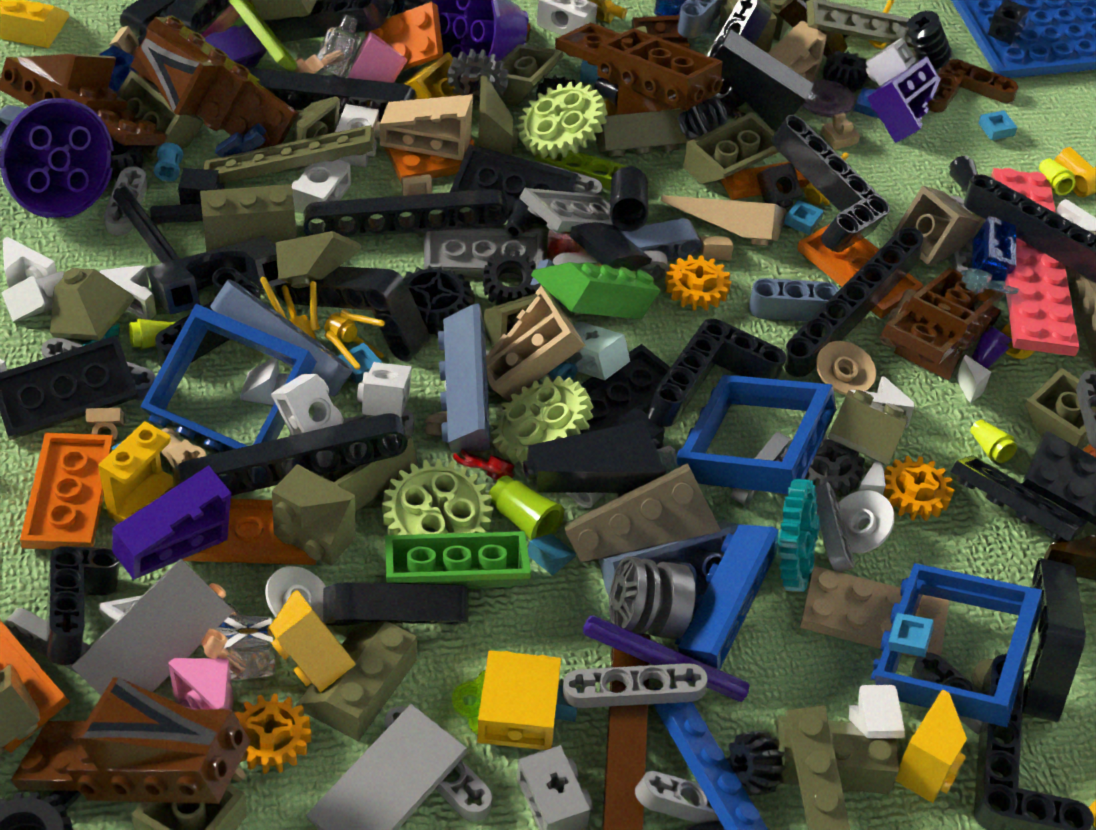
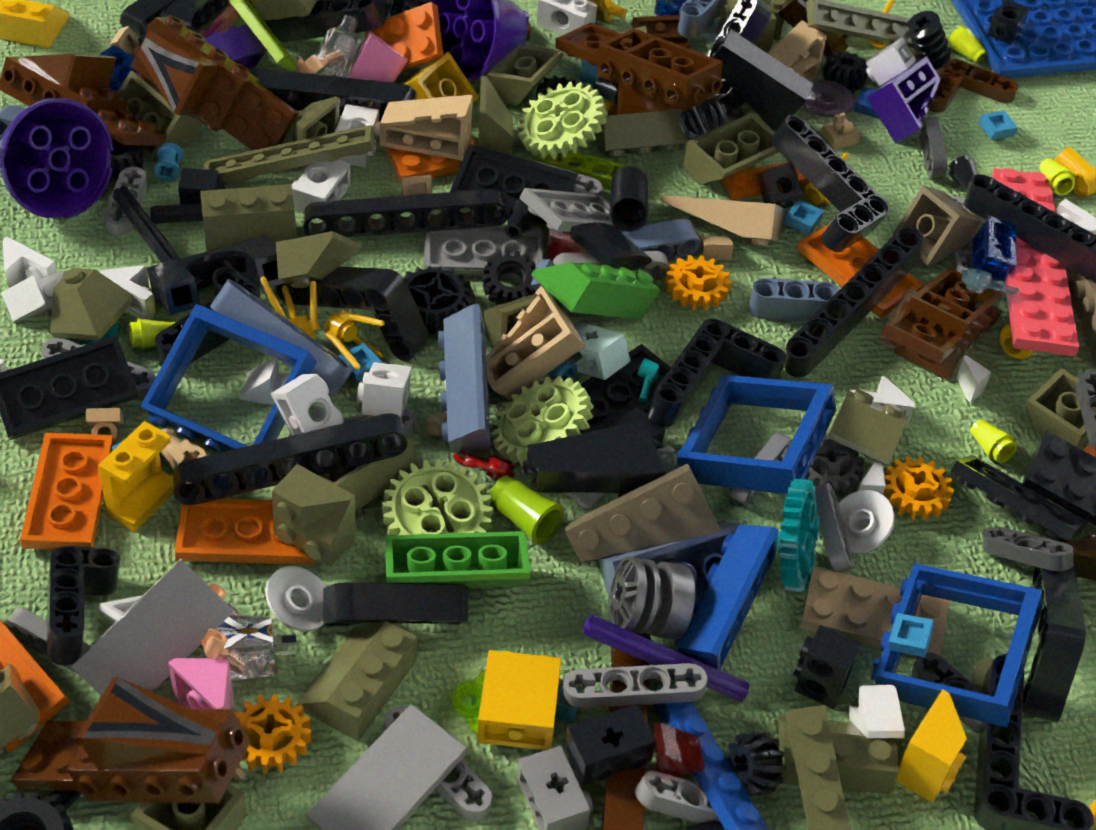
(174, 525): dark purple wedge -> none
(238, 144): dark blue plate -> none
(309, 643): yellow slope -> none
(467, 71): dark grey gear -> none
(550, 553): dark azure slope -> none
(610, 744): none -> black brick
(647, 370): none -> teal hand
(676, 751): none -> clear red slope
(825, 666): none -> black brick
(845, 367): tan dish -> none
(933, 147): none -> dark grey beam
(967, 44): none -> neon yellow cone
(991, 347): dark purple cone -> none
(1028, 549): none -> dark grey beam

